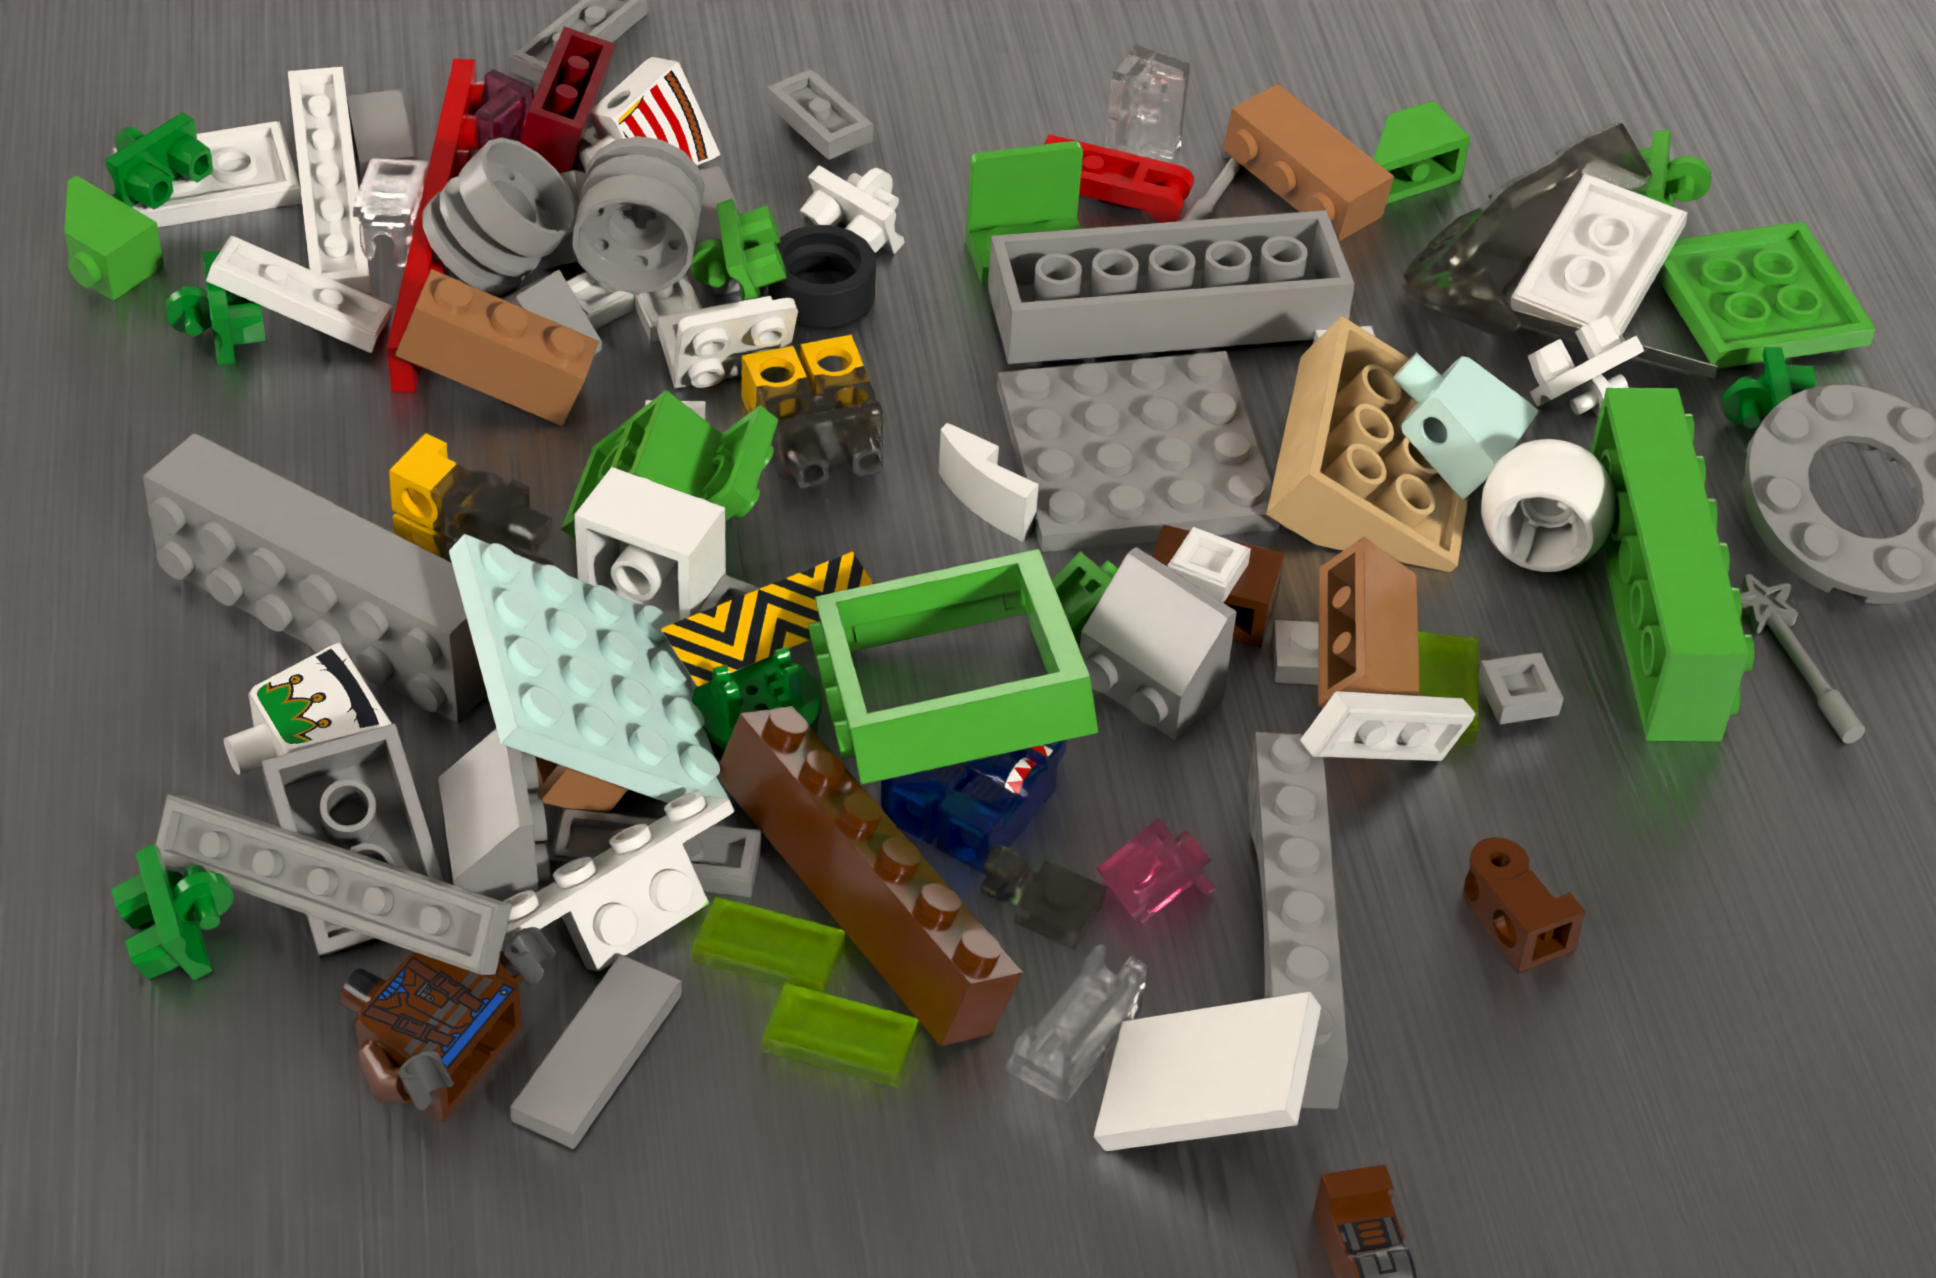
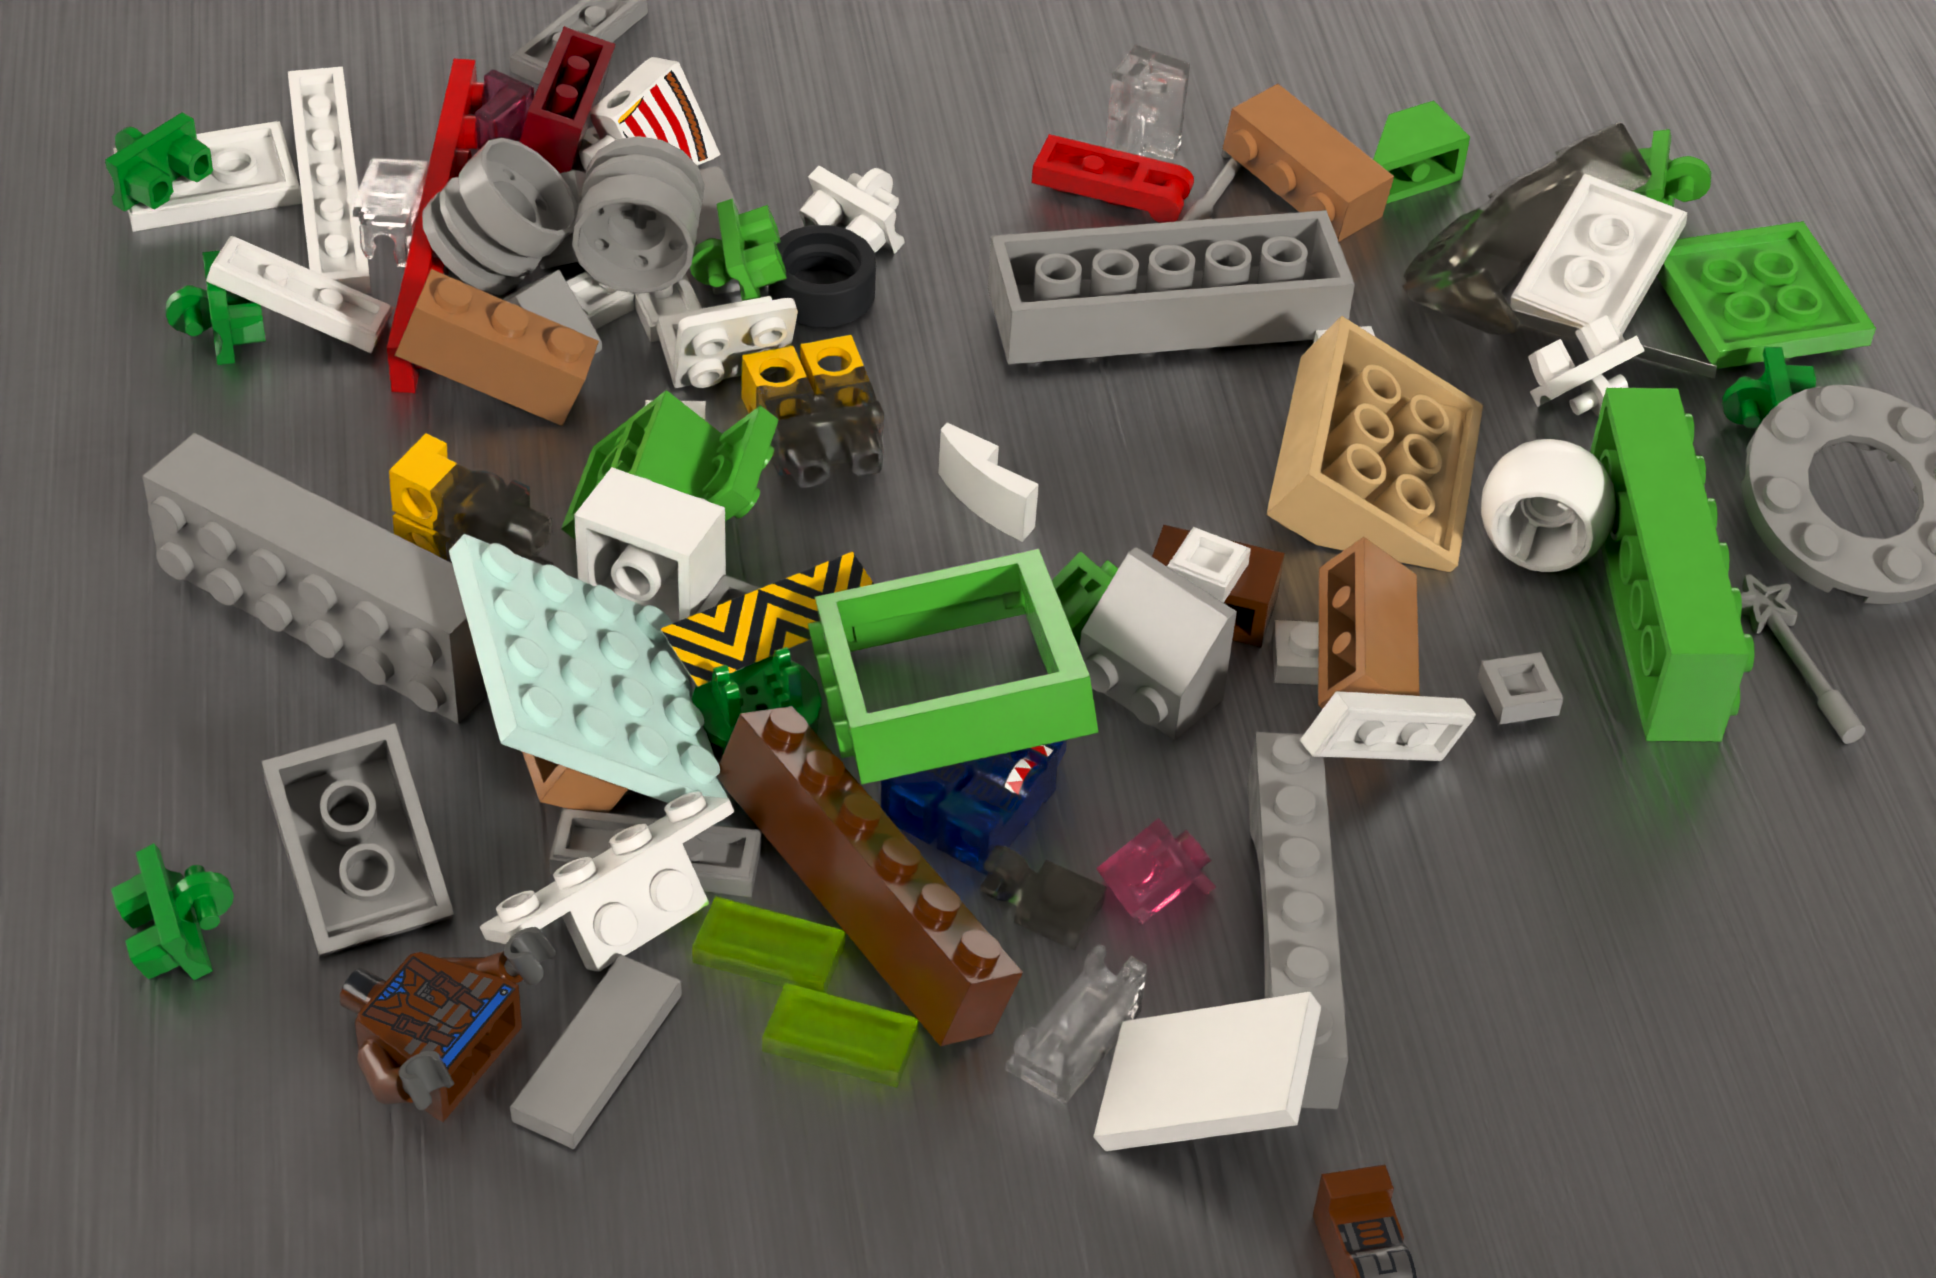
(108, 241): bright green slope -> none
(305, 708): white torso -> none
(336, 884): light grey tile -> none
(380, 127): light grey tile -> none
(494, 821): light grey slope -> none
(820, 114): light grey plate -> none
(1019, 194): bright green bracket -> none
(1136, 450): light grey plate -> none
(1451, 671): clear neon green tile -> none
(1462, 419): light aqua torso -> none
(1517, 906): reddish brown leg -> none

